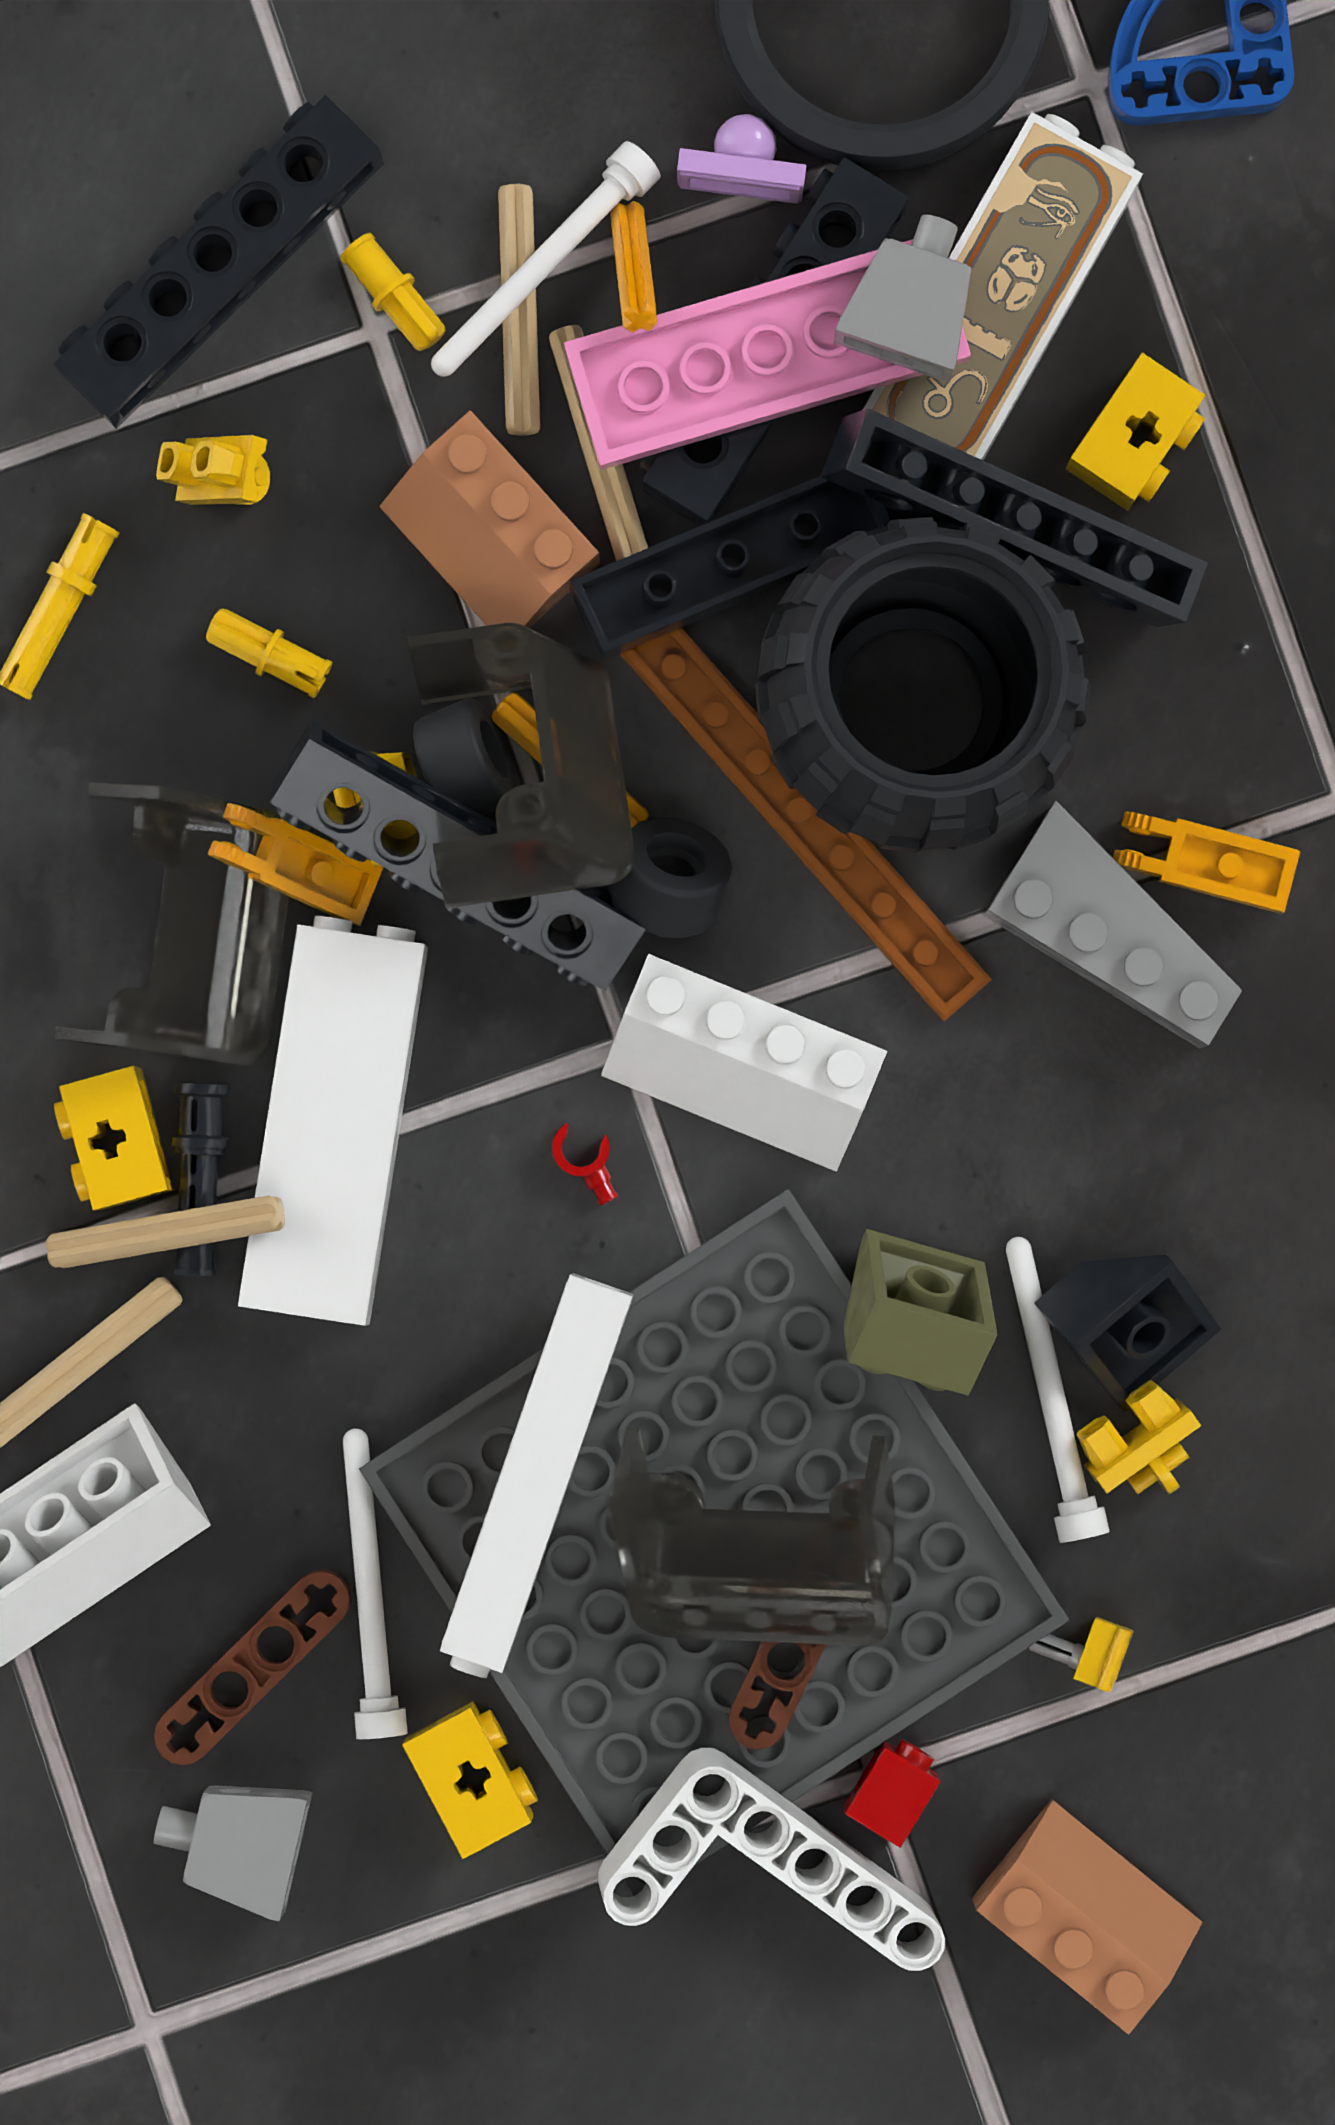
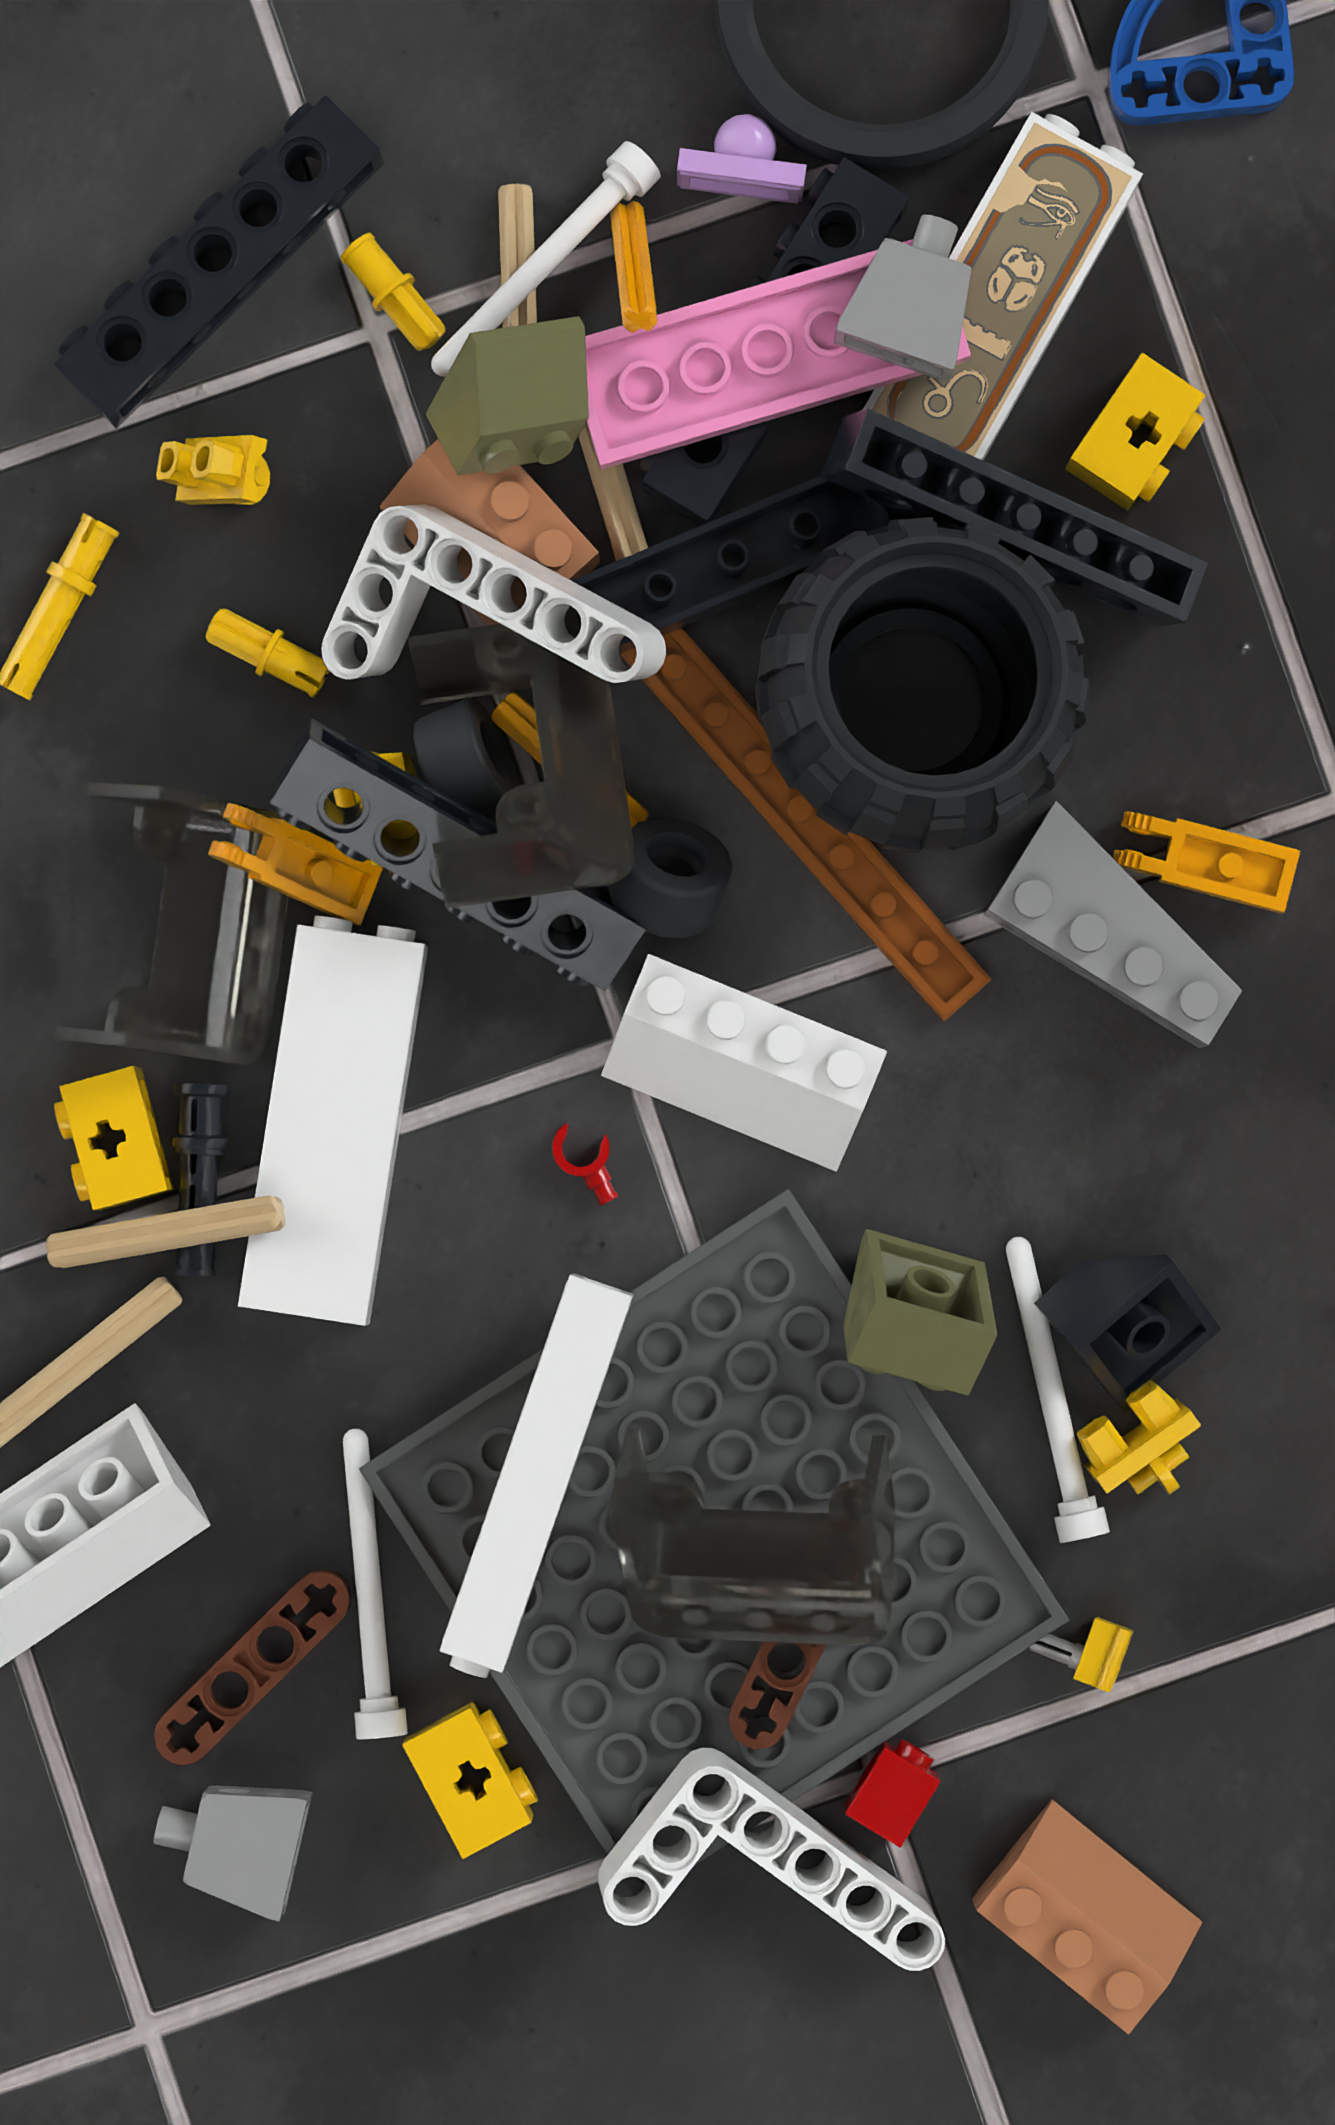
(485, 590): none -> white beam
(513, 397): none -> olive slope

